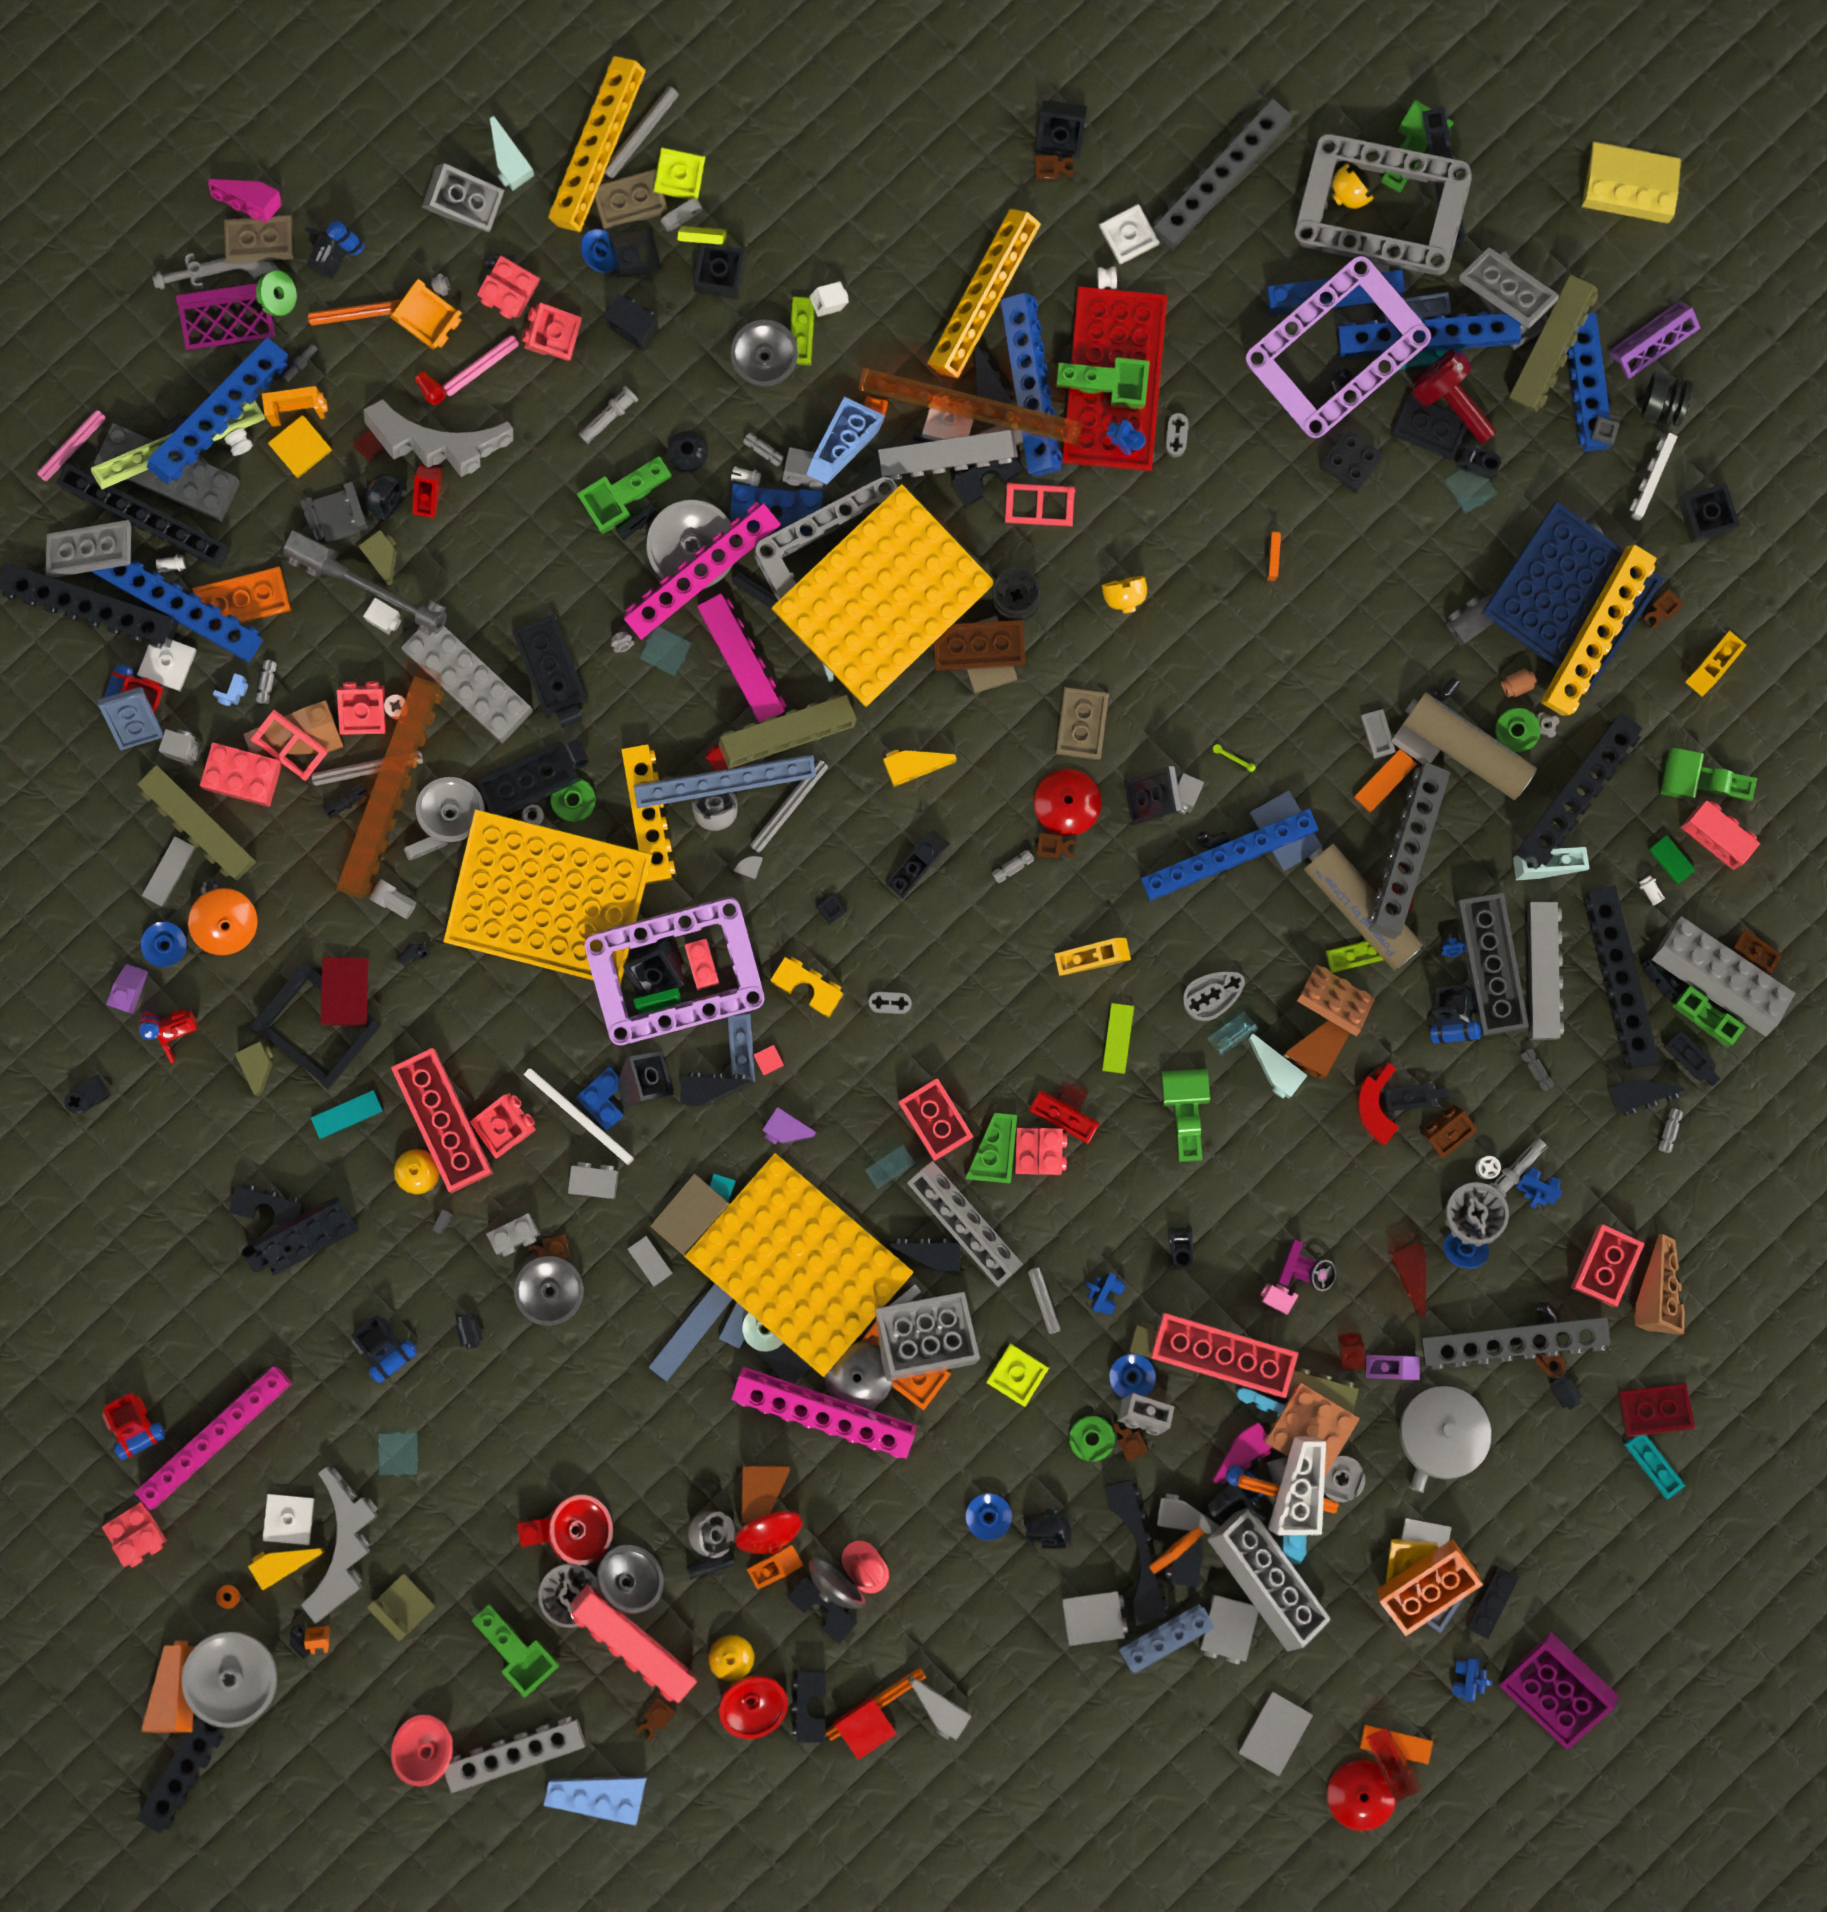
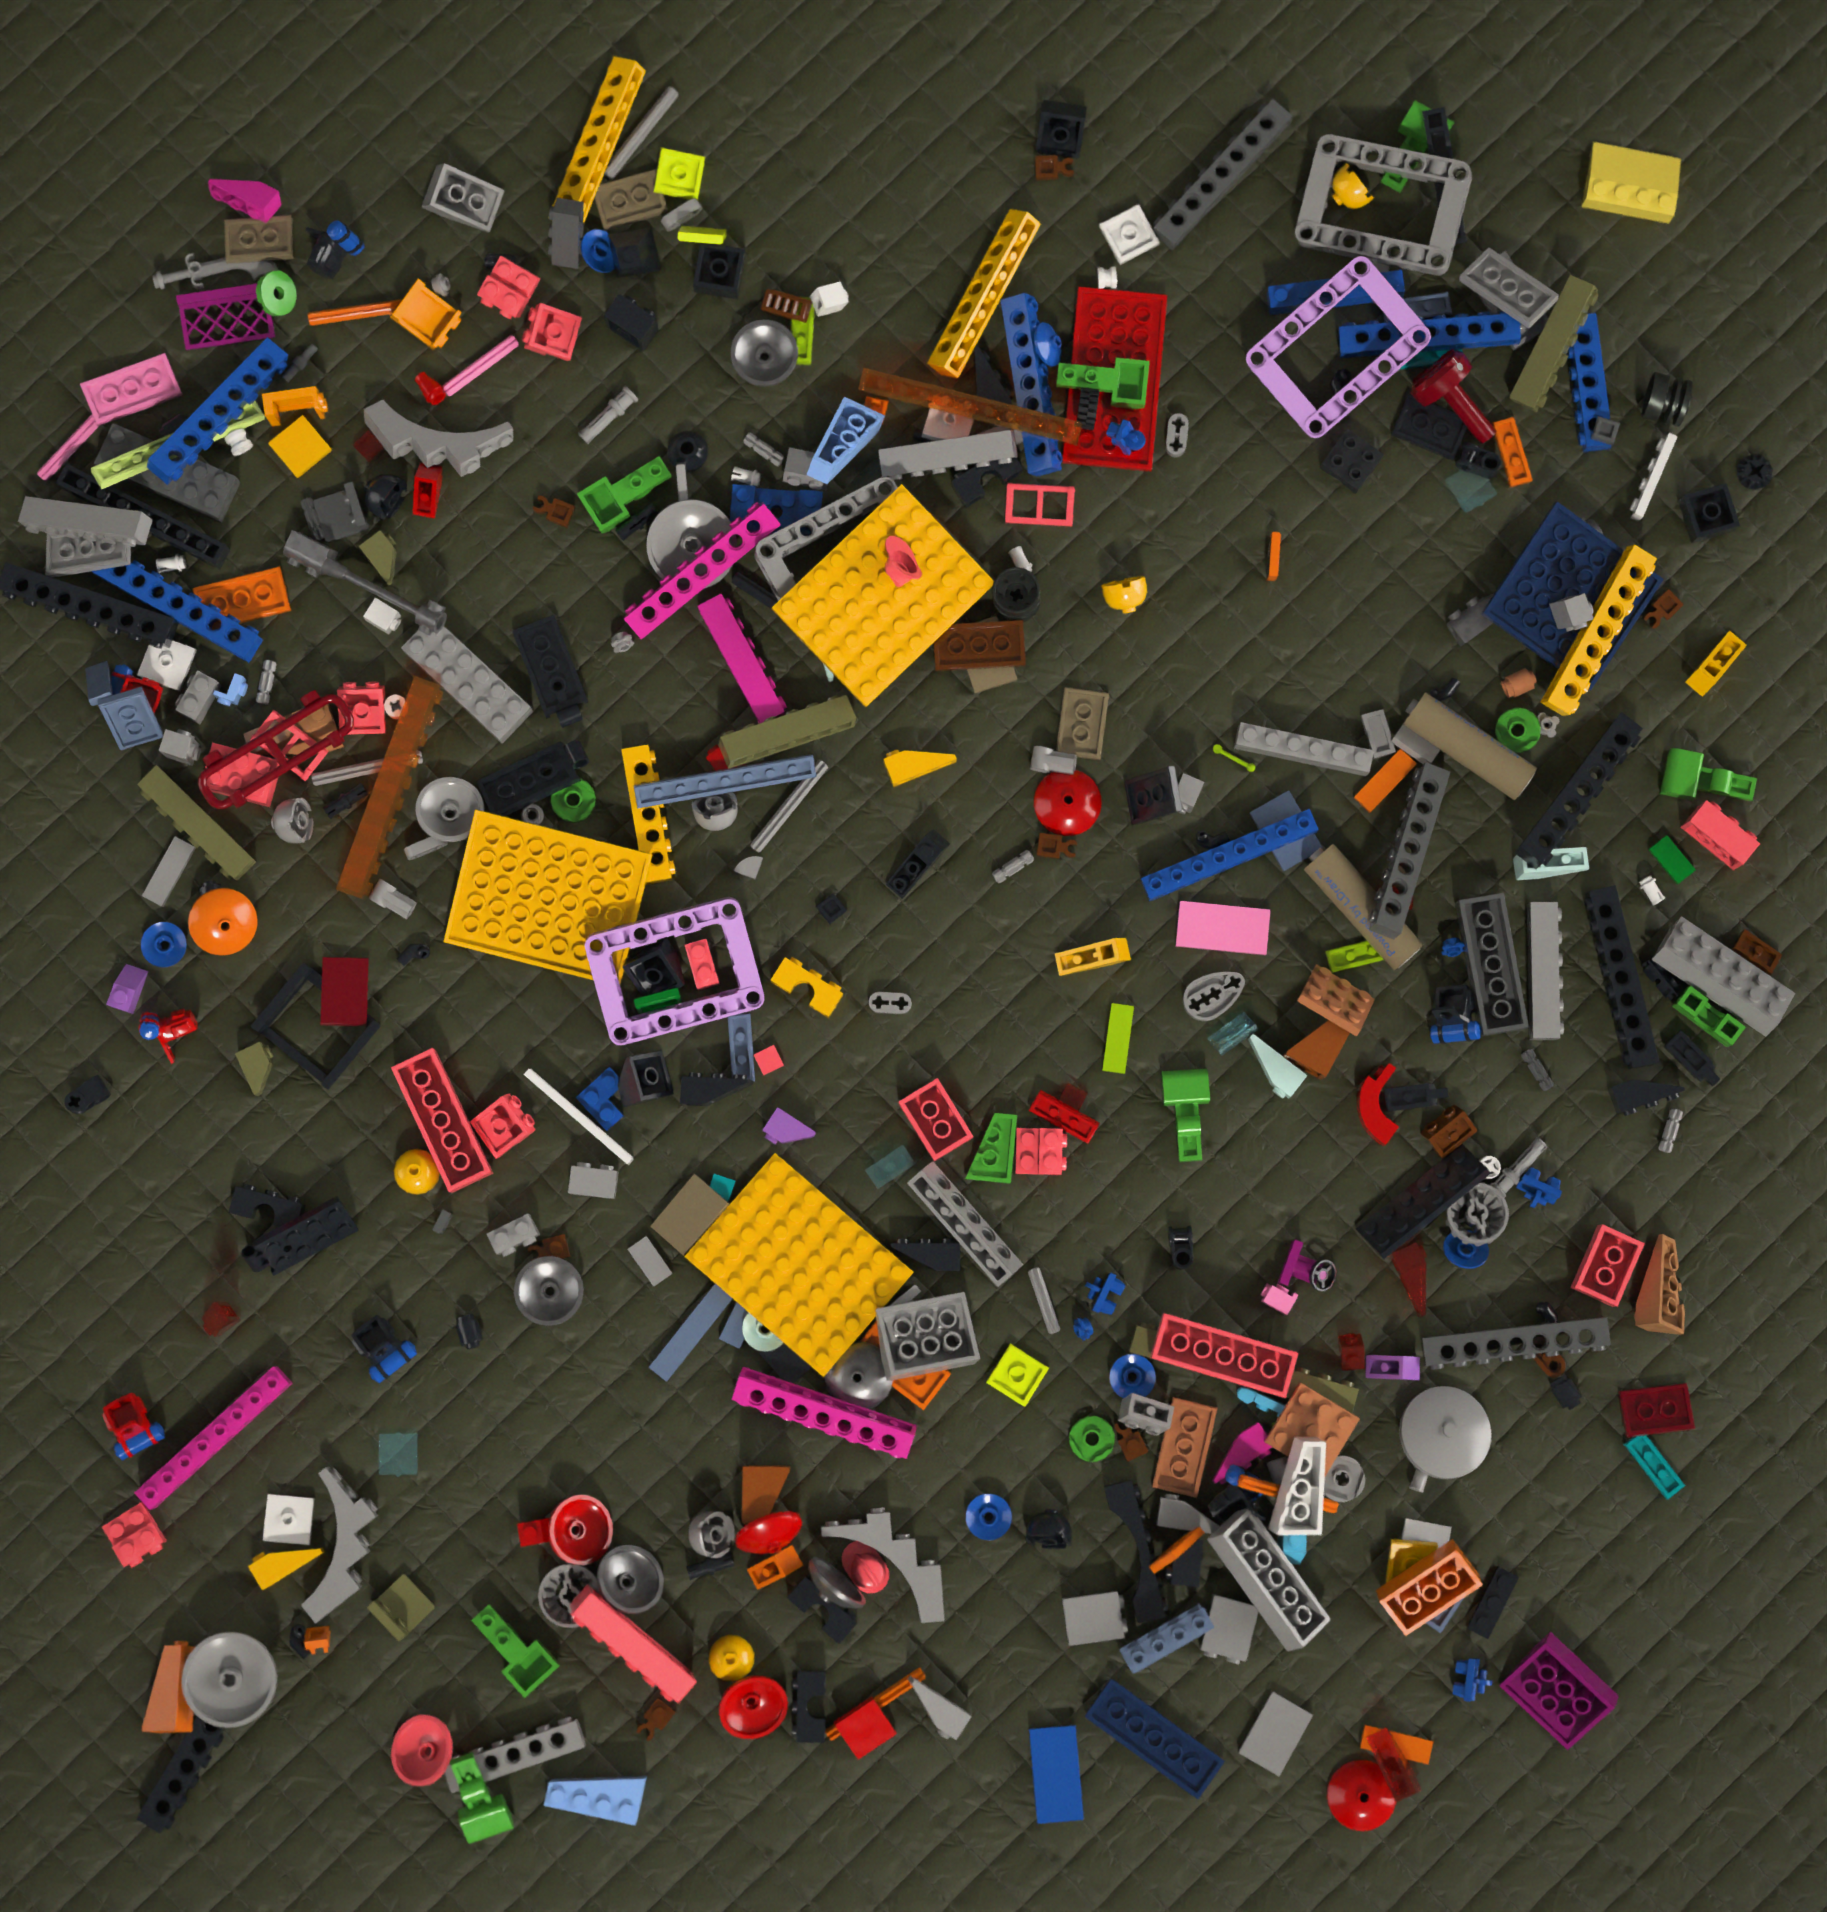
(85, 521): none -> light grey brick
(98, 682): none -> sand blue tile
(131, 389): none -> bright pink tile
(198, 697): none -> light grey brick
(219, 1318): none -> clear red slope
(235, 1596): orange plate -> none
(292, 821): none -> light grey cylinder
(312, 703): none -> dark red bar
(347, 1114): teal tile -> none
(483, 1814): none -> bright green plate
(511, 164): light aqua slope -> none
(557, 512): none -> reddish brown plate
(566, 232): none -> dark grey brick
(665, 651): clear light blue piece -> none
(682, 481): none -> light grey tile
(773, 300): none -> reddish brown slope
(876, 1533): none -> light grey arch
(901, 563): none -> coral piece
(1020, 559): none -> white pin
(1047, 344): none -> blue dish
(1048, 760): none -> light grey piece
(1056, 1774): none -> blue tile
(1083, 1328): none -> blue plate
(1087, 408): none -> black tyre
(1154, 1738): none -> dark blue plate
(1185, 1448): none -> nougat tile
(1222, 928): none -> bright pink tile
(1303, 749): none -> light grey brick
(1423, 1201): none -> black plate
(1512, 452): none -> orange tile
(1572, 612): none -> light grey brick
(1654, 333): medium lavender fence -> none
(1754, 482): none -> black gear

